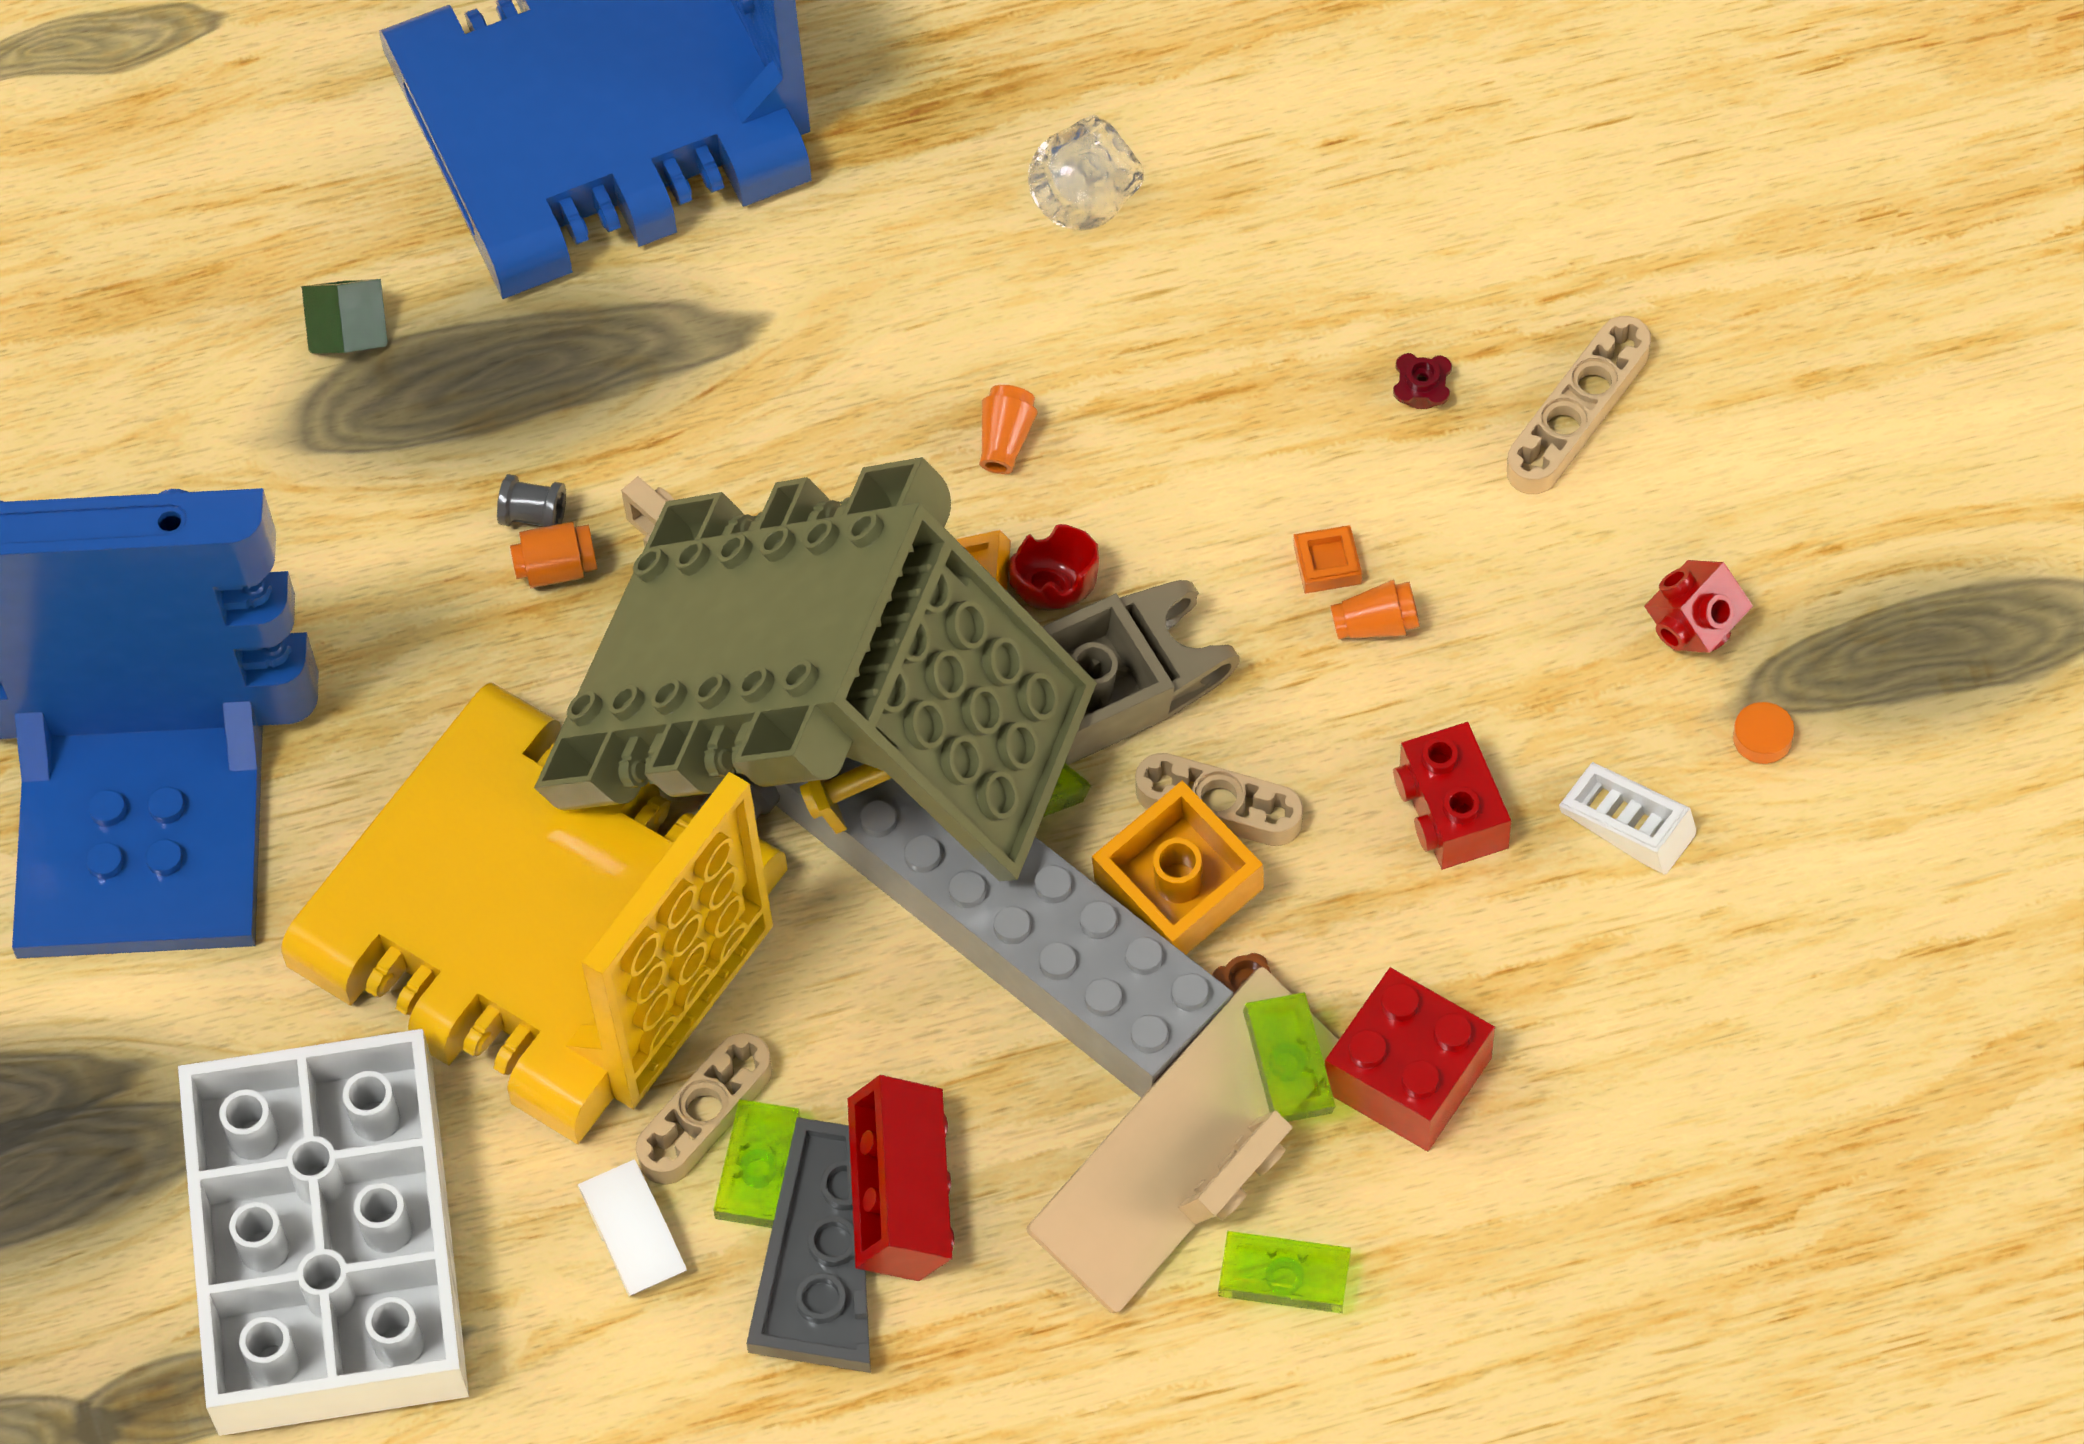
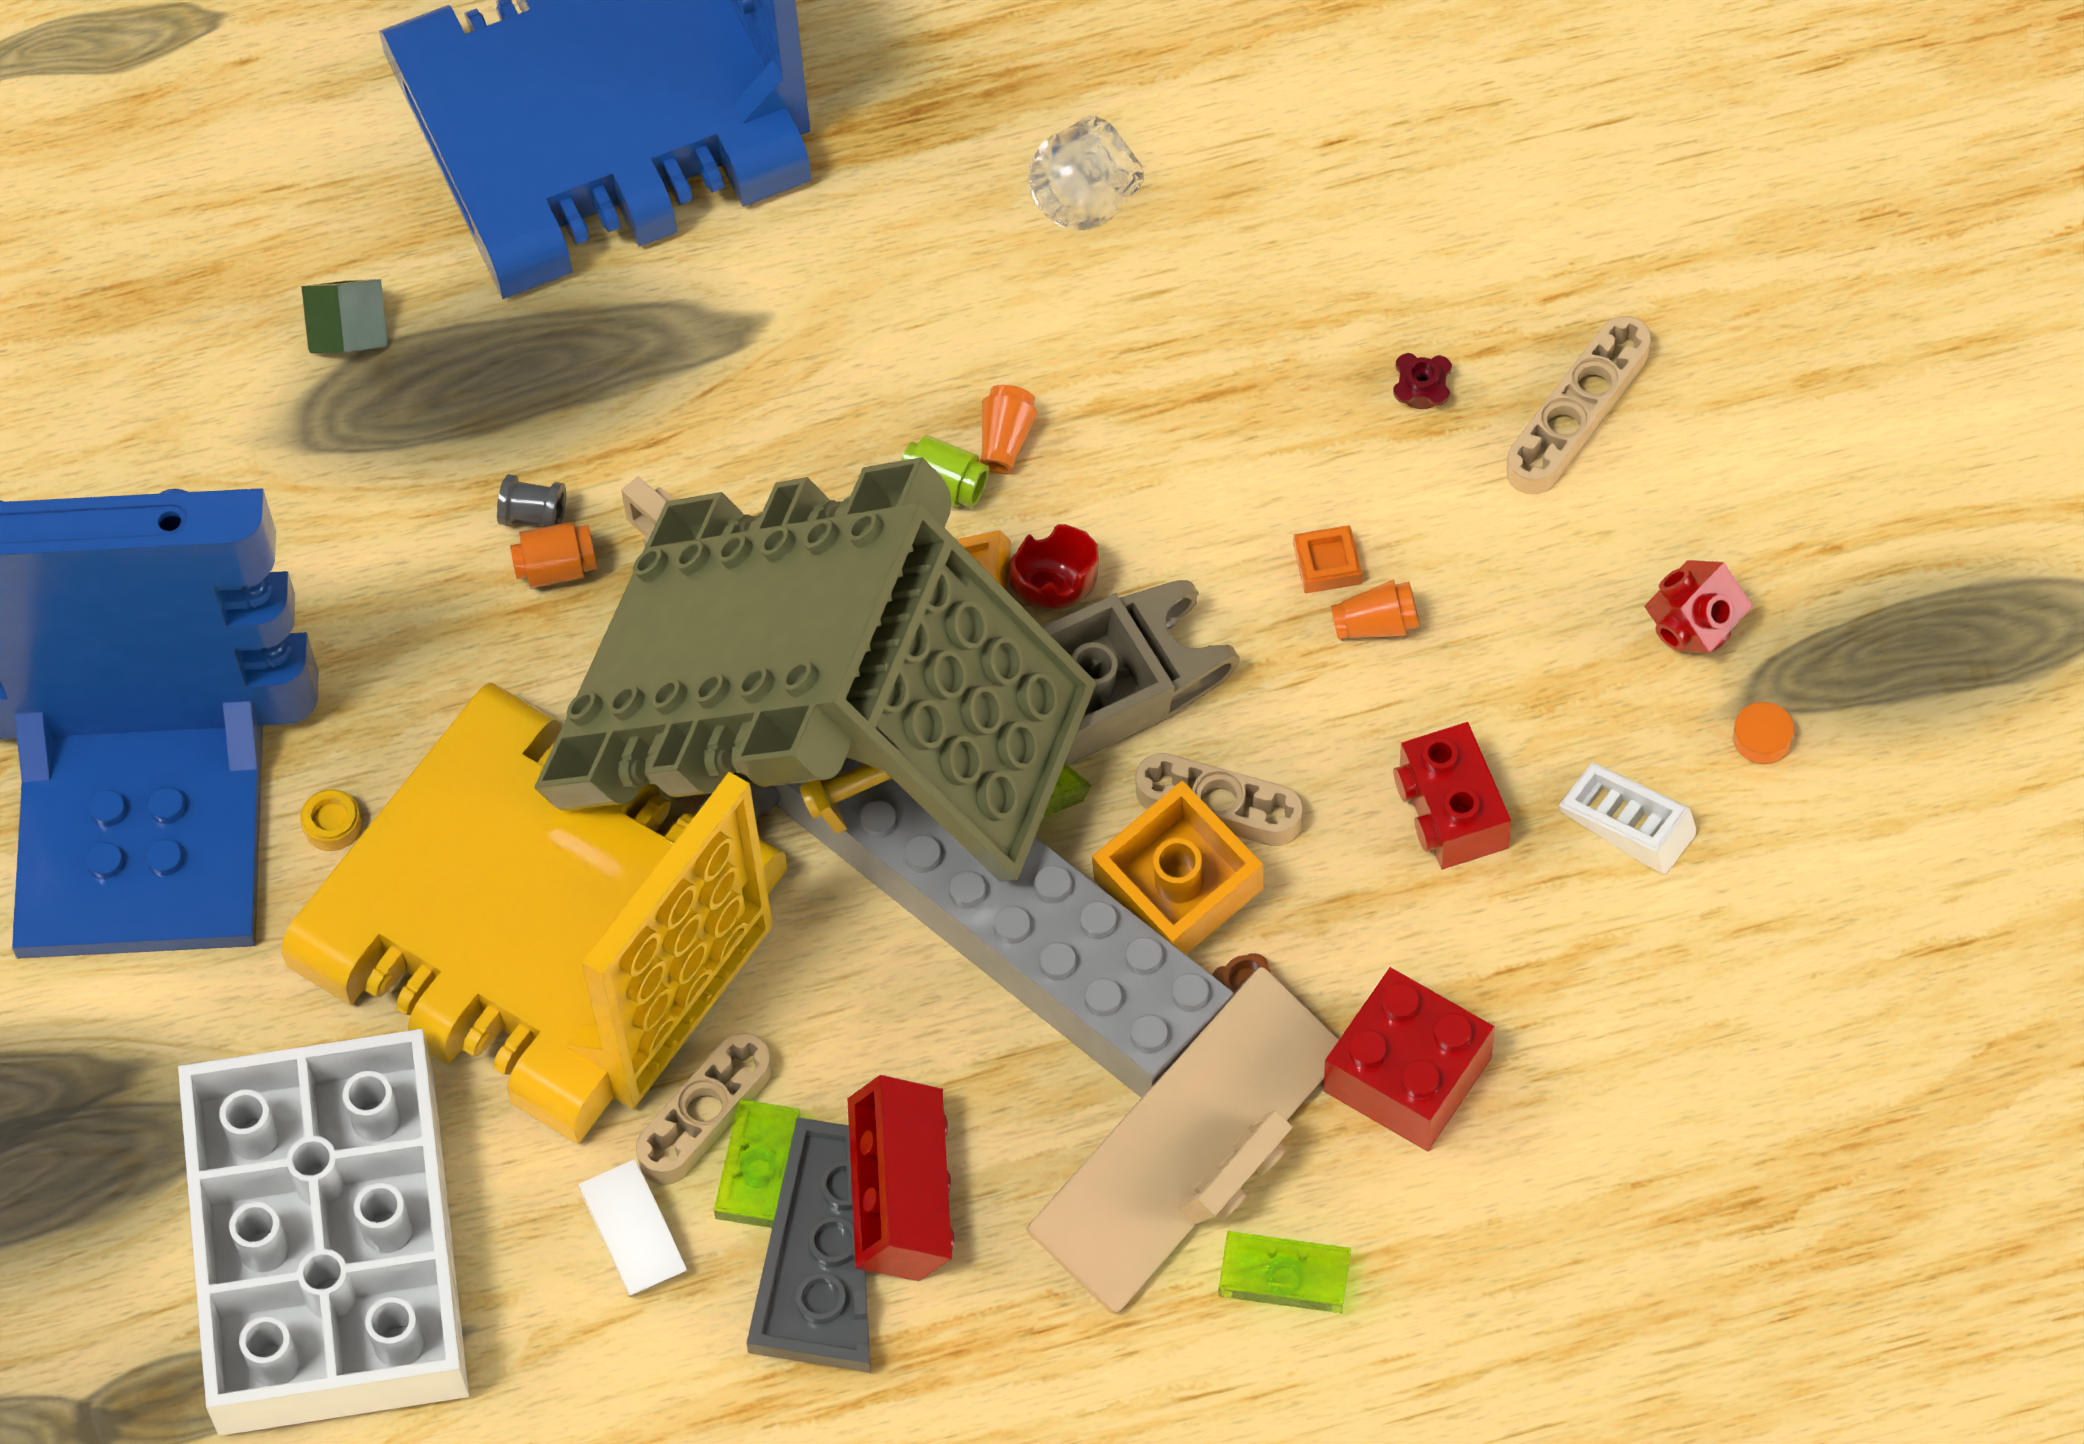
(331, 820): none -> yellow tile
(958, 467): none -> lime brick
(1289, 1057): clear neon green plate -> none

